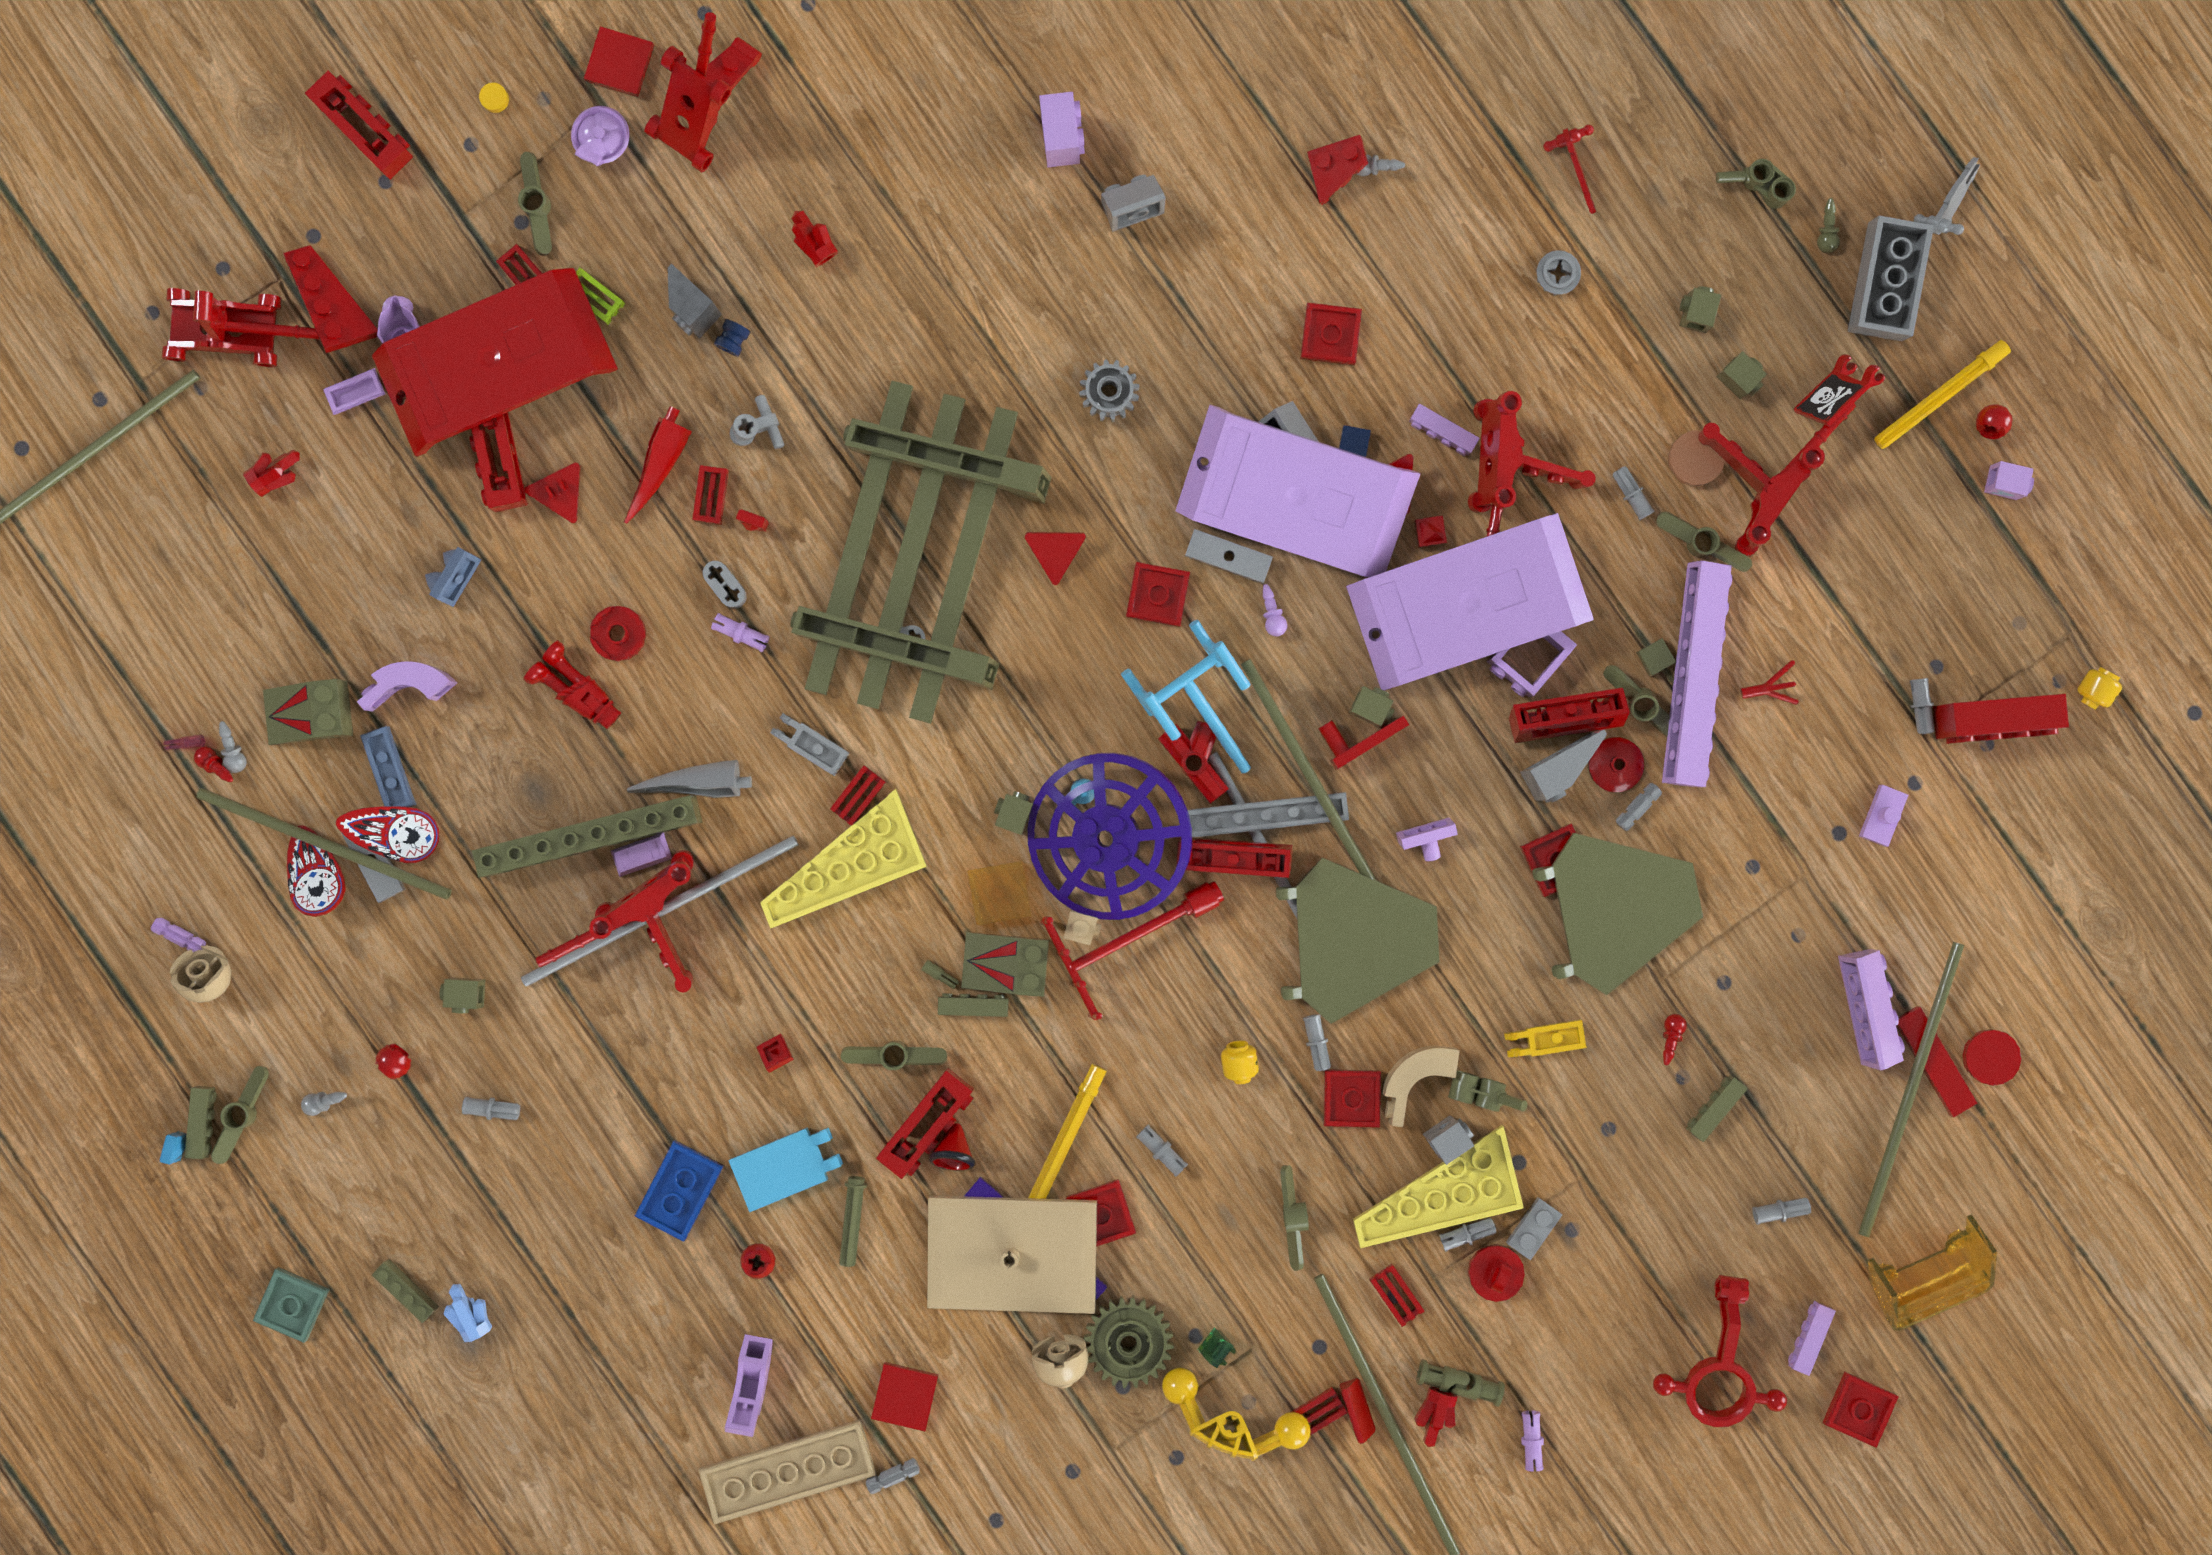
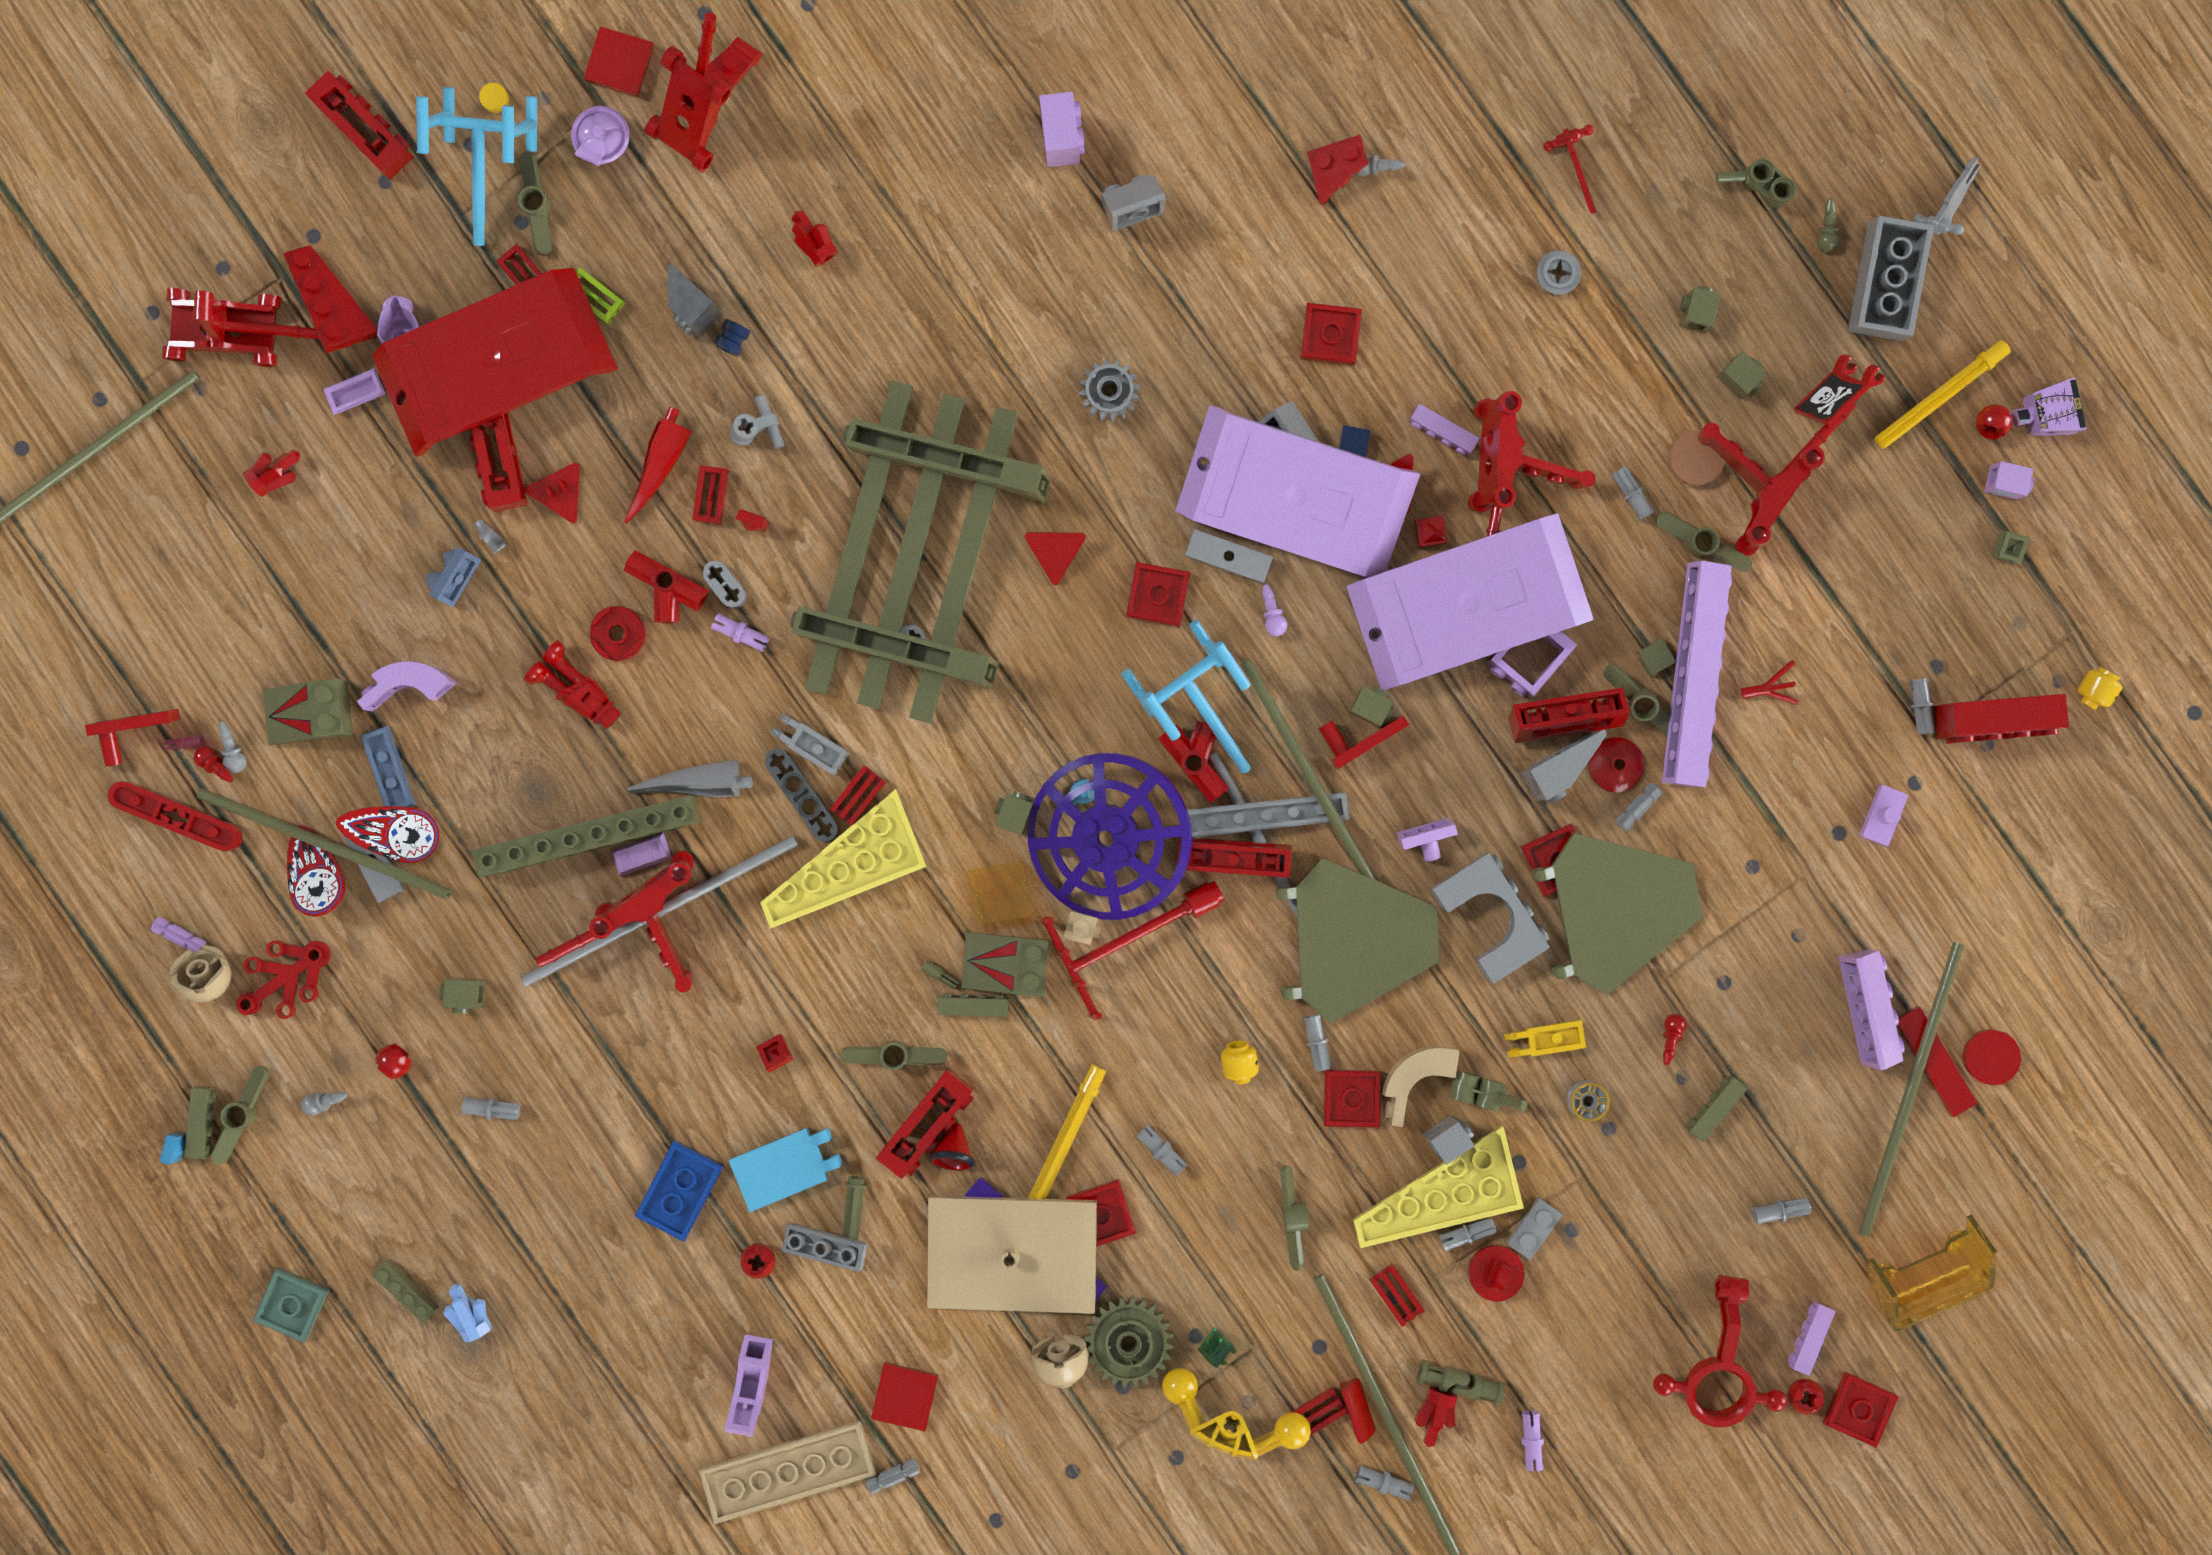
(107, 731): none -> red piece
(150, 807): none -> red piece
(287, 975): none -> red plant
(490, 537): none -> light grey piece
(507, 127): none -> medium azure piece
(666, 599): none -> red piece
(804, 793): none -> dark grey beam
(839, 1249): none -> light grey tile
(1384, 1482): none -> light grey pin
(1523, 937): none -> light grey arch
(1598, 1106): none -> light grey wheel
(1815, 1396): none -> red piece
(2010, 546): none -> olive tile
(2052, 410): none -> lavender torso

